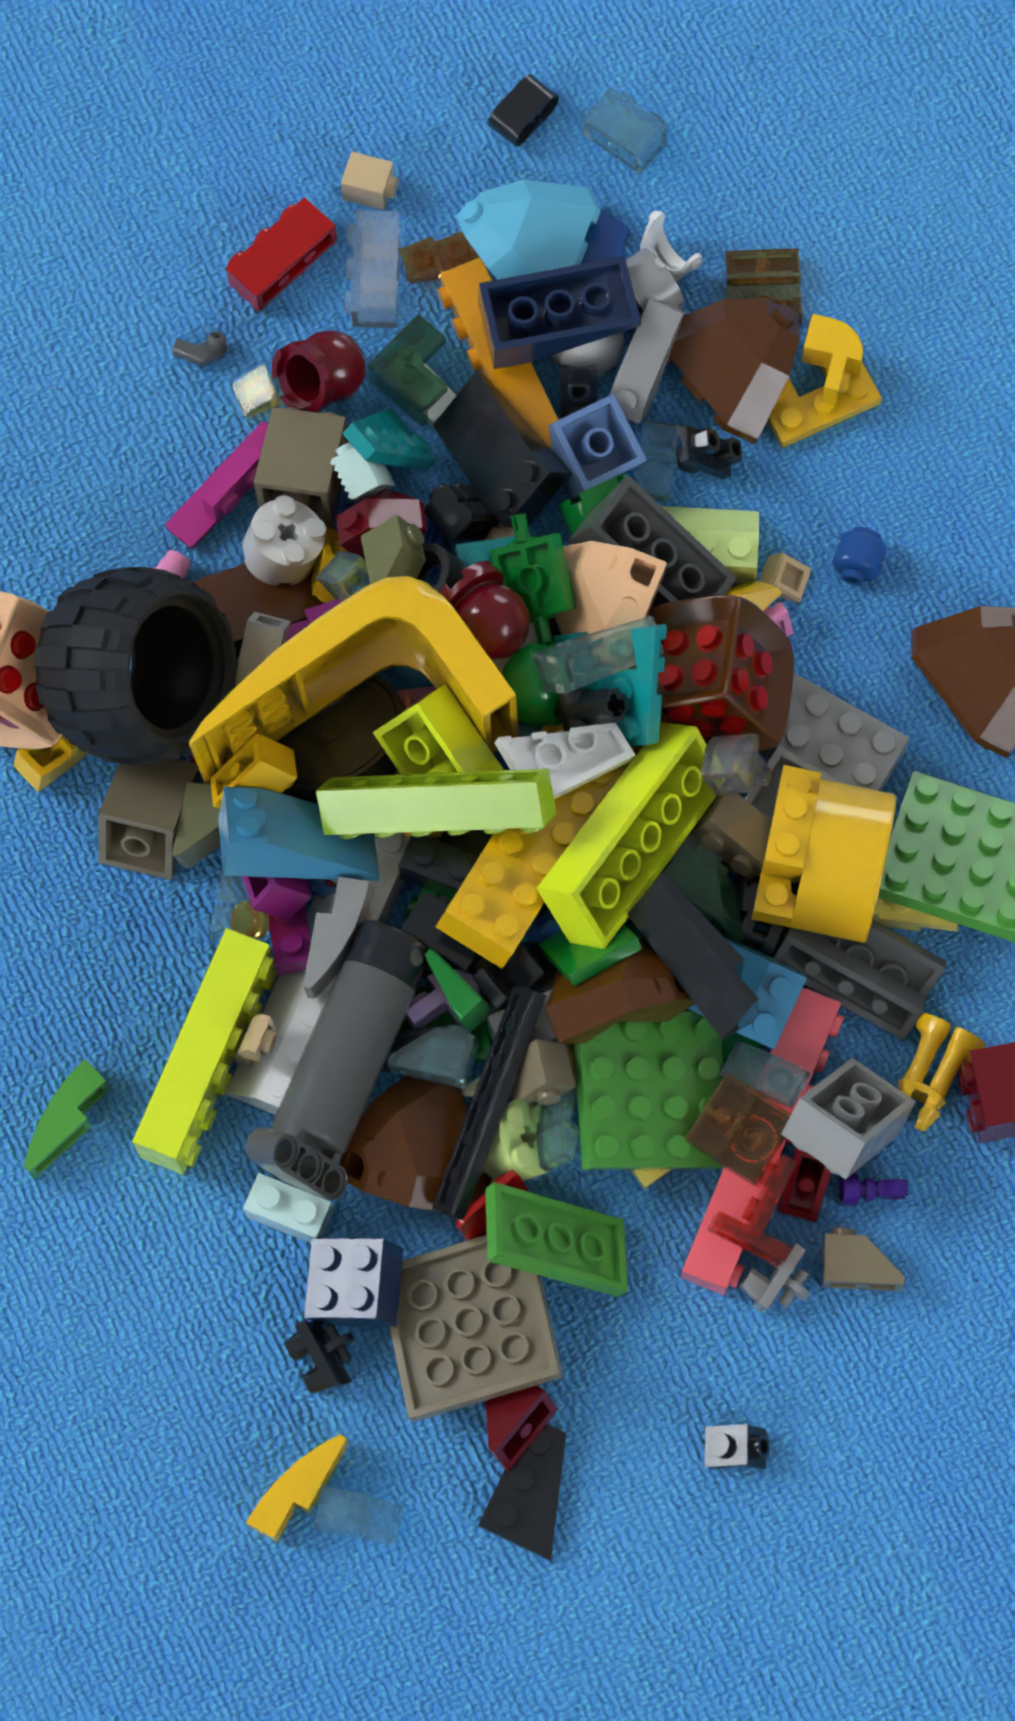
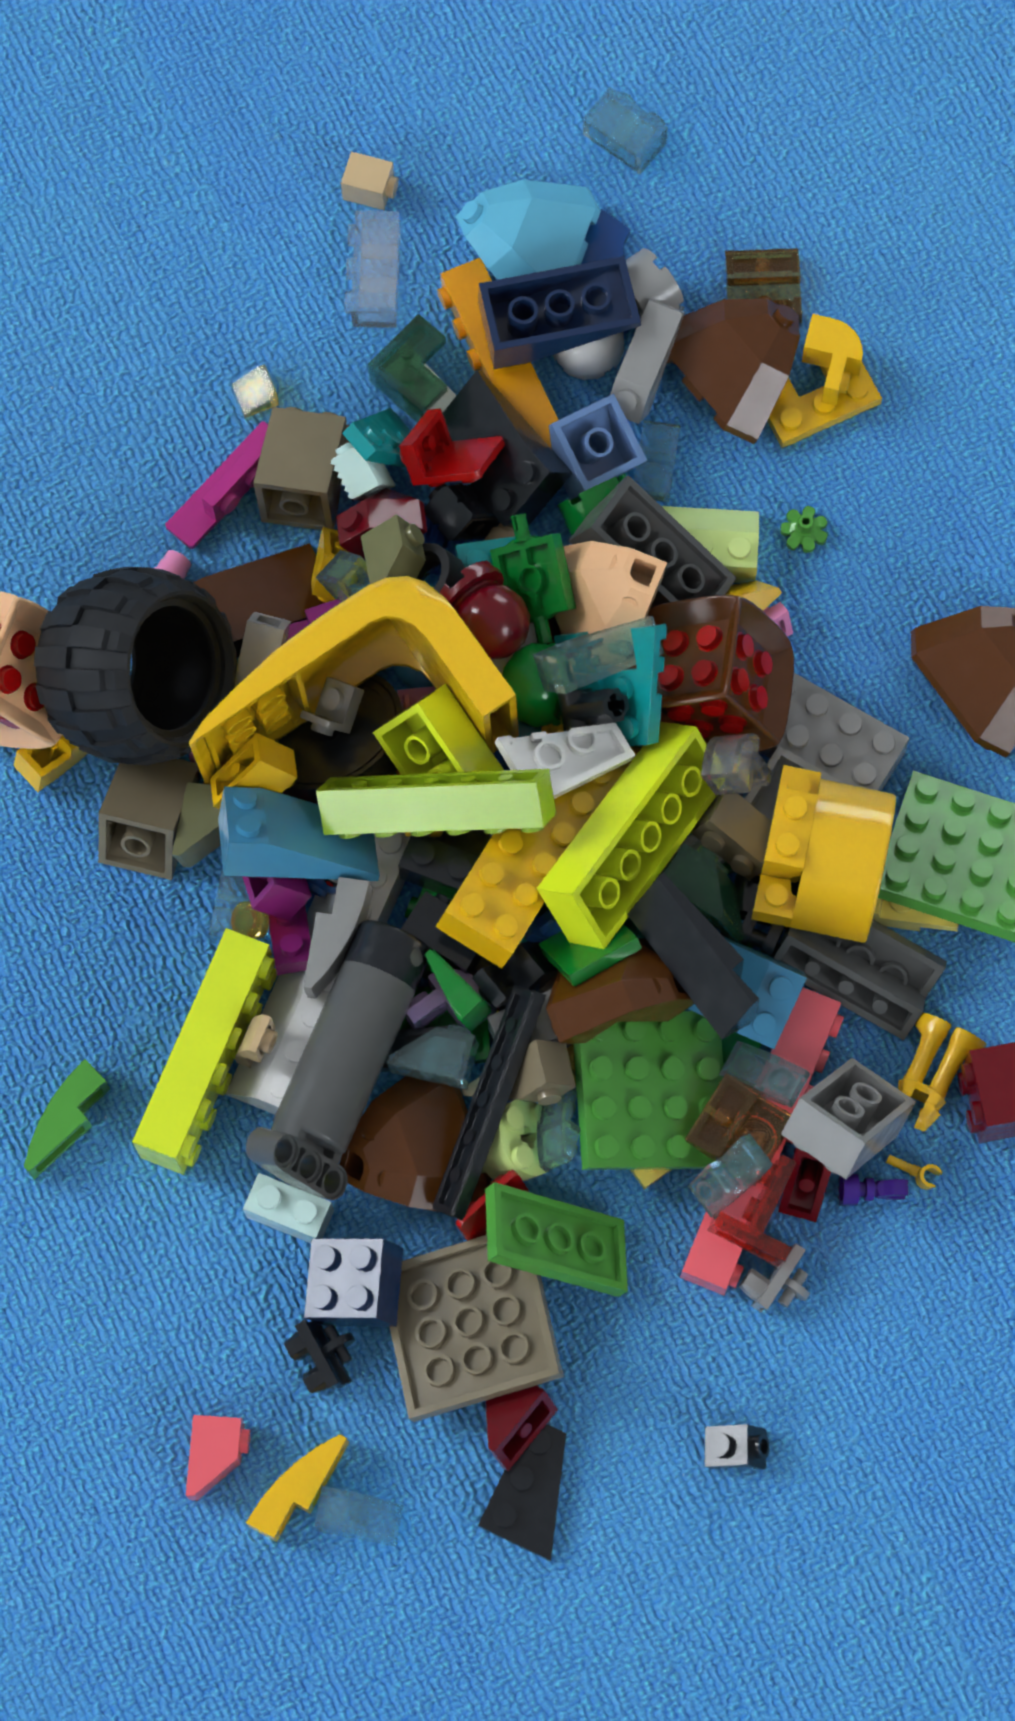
(204, 353): dark grey arm -> none
(214, 1452): none -> coral slope
(281, 253): red brick -> none
(283, 541): white brick -> none
(319, 370): dark red tile -> none
(335, 708): none -> light grey bracket
(430, 257): clear orange slope -> none
(436, 459): none -> red bracket
(523, 110): black beam -> none
(577, 388): black hips -> none
(656, 241): white helmet -> none
(707, 452): black hips -> none
(730, 1175): none -> clear light blue slope
(786, 574): tan slope -> none
(804, 529): none -> bright green plant
(856, 1263): dark tan slope -> none
(859, 555): blue head -> none
(915, 1171): none -> yellow hand

